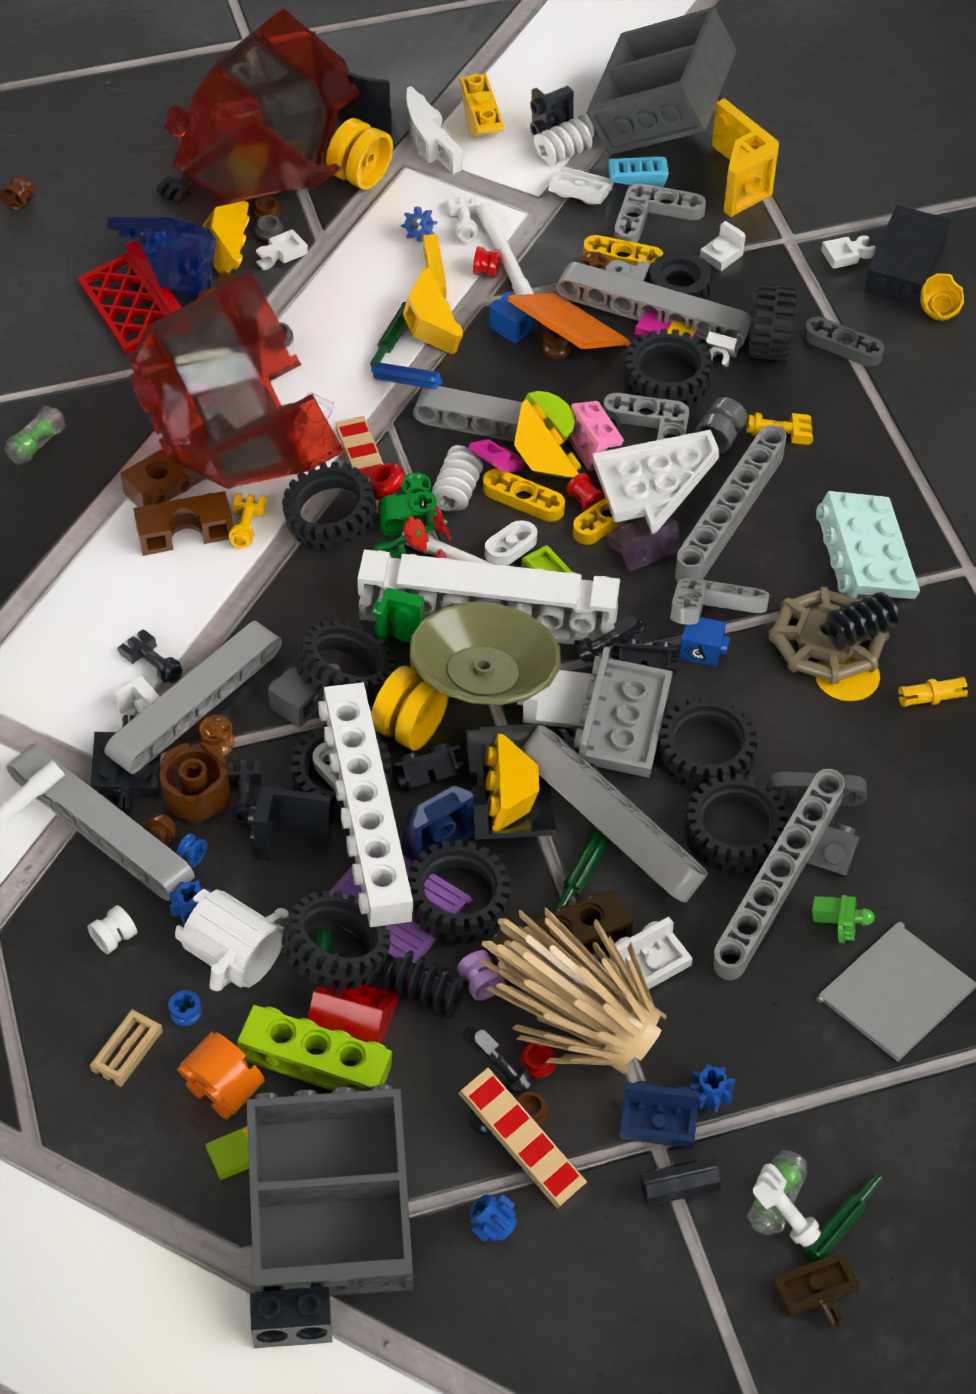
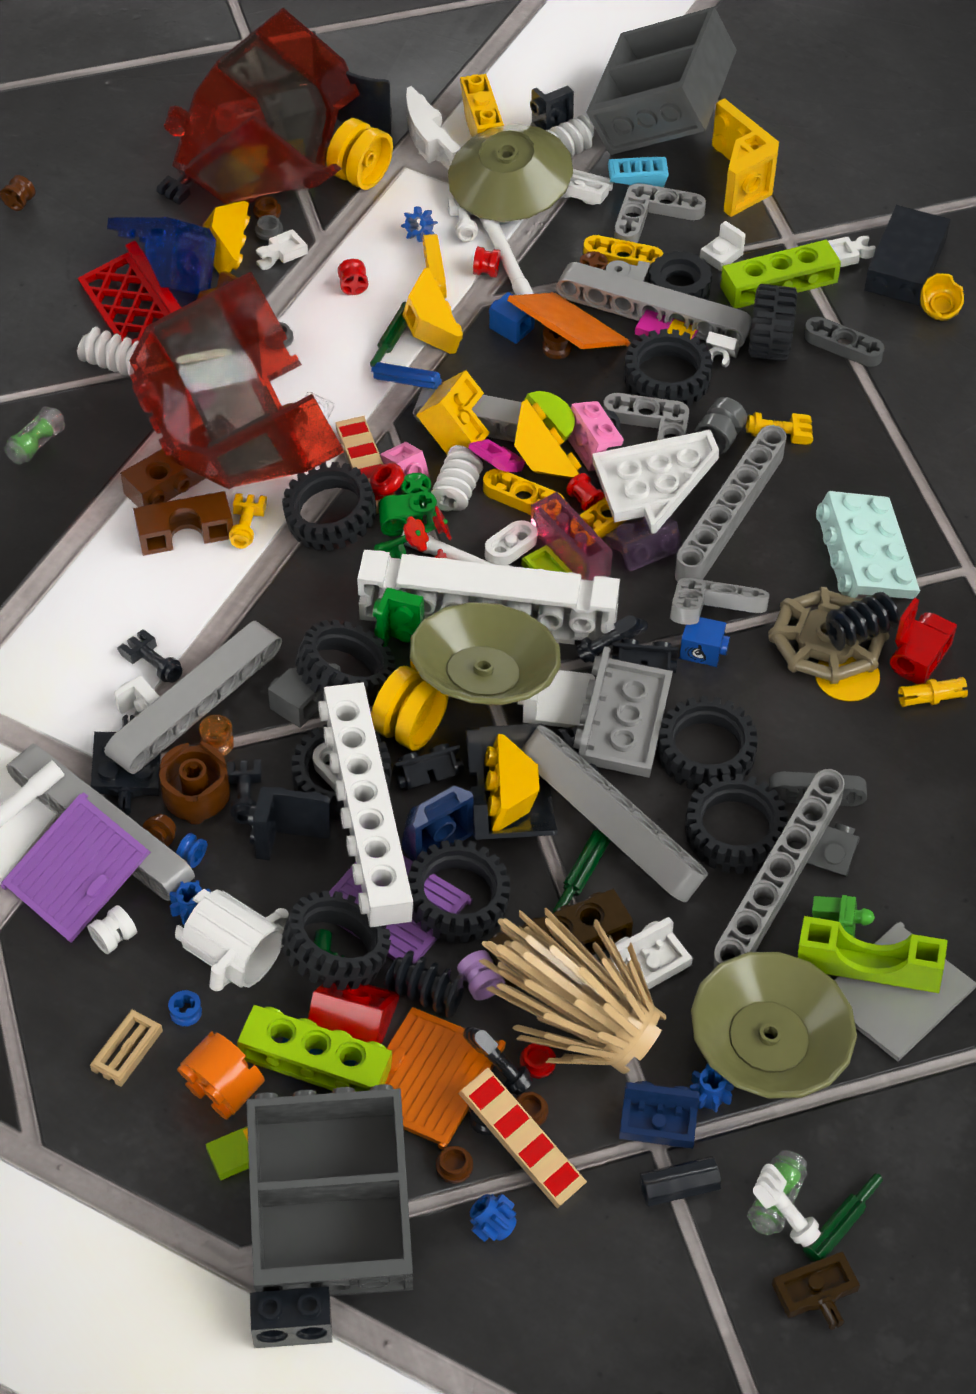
(75, 867): none -> medium lavender piece
(107, 351): none -> white piece
(353, 276): none -> red wheel
(408, 457): none -> bright pink bracket
(431, 1068): none -> orange piece
(450, 413): none -> yellow panel
(454, 1164): none -> reddish brown plate
(510, 173): none -> olive dish
(571, 537): none -> clear pink brick
(779, 998): none -> olive dish
(798, 267): none -> lime brick
(907, 964): none -> lime arch
(921, 644): none -> red piece

